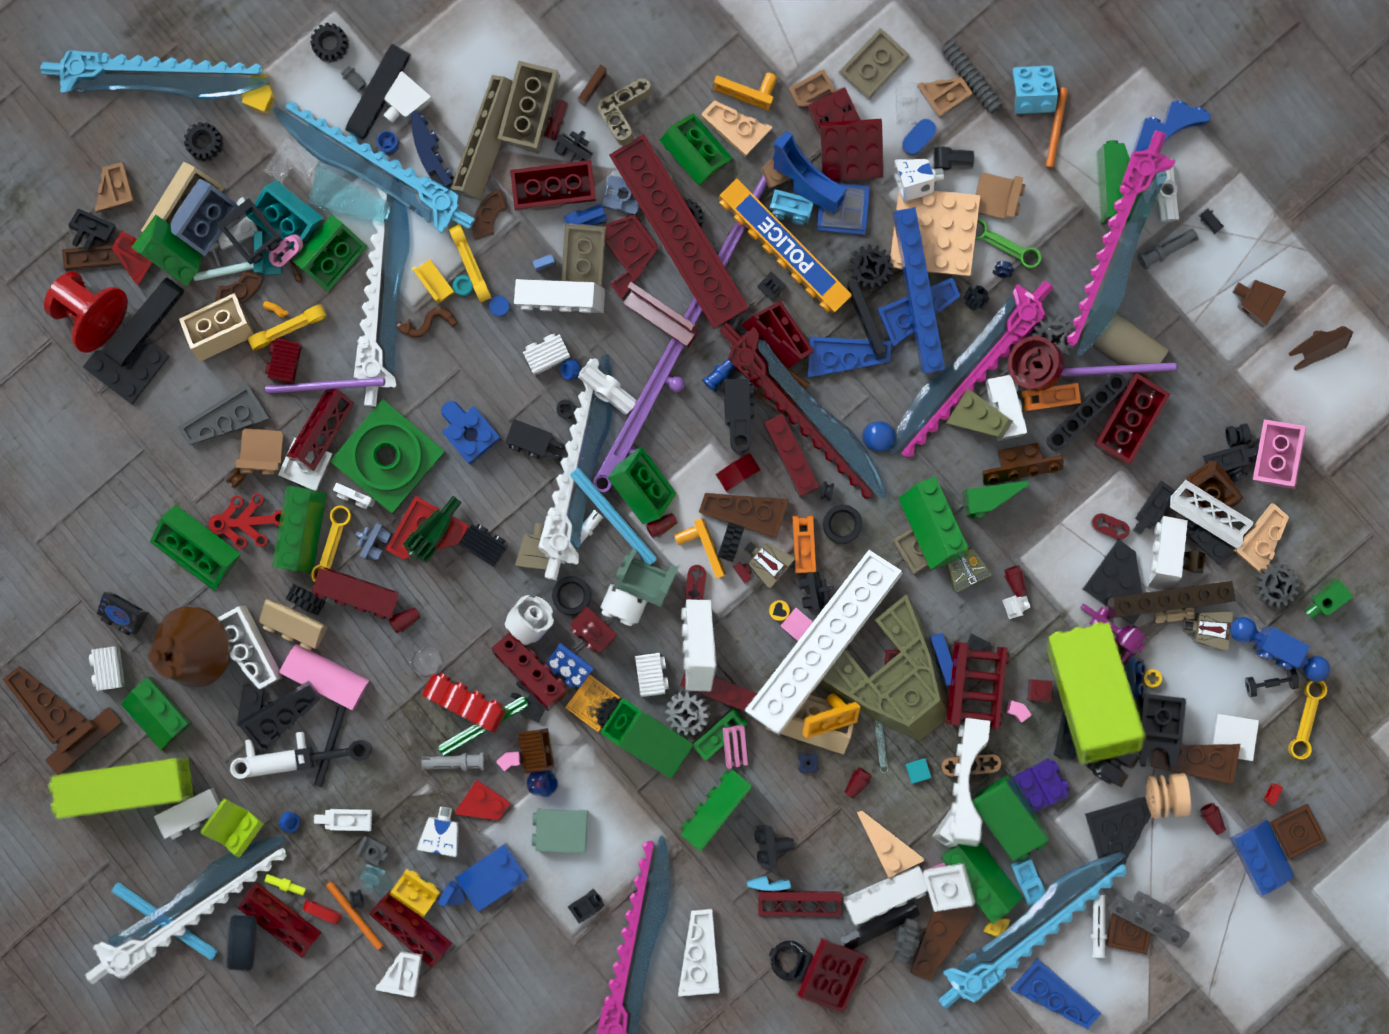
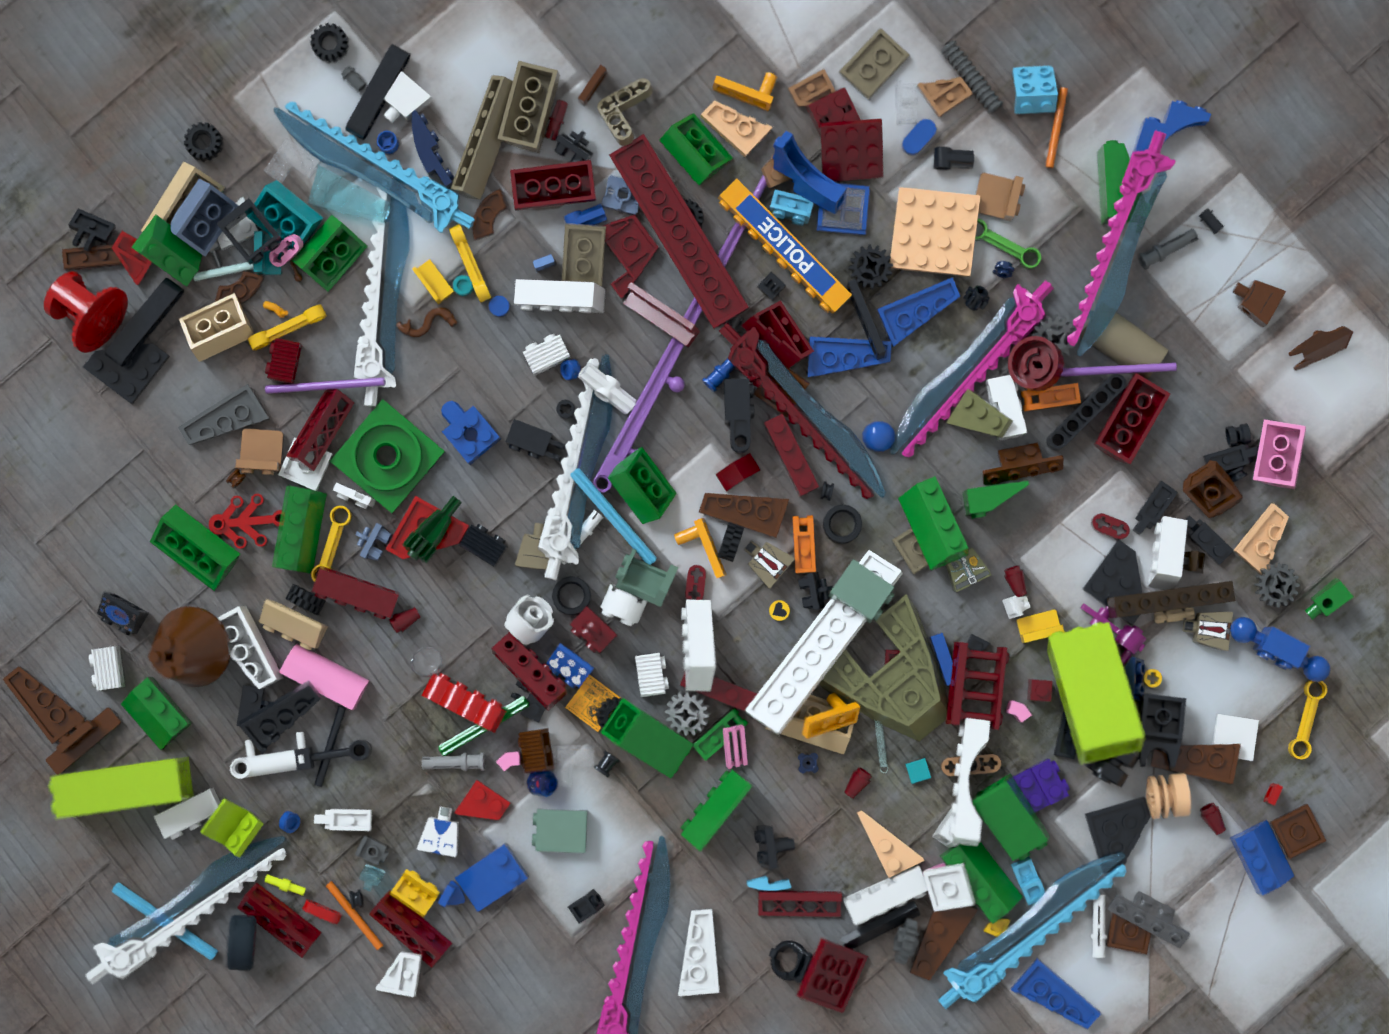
(80, 67): piece -> none
(114, 188): medium nougat wing -> none
(259, 99): yellow slope -> none
(606, 763): none -> black bush
(661, 526): dark red cone -> none
(743, 571): dark red plate -> none
(796, 624): bright pink piece -> none
(862, 591): none -> sand green panel
(915, 178): white torso -> none
(918, 290): blue brick -> none
(1039, 626): none -> yellow panel
(1168, 203): white piece -> none
(1202, 516): white fence -> none
(1292, 679): black wheel -> none

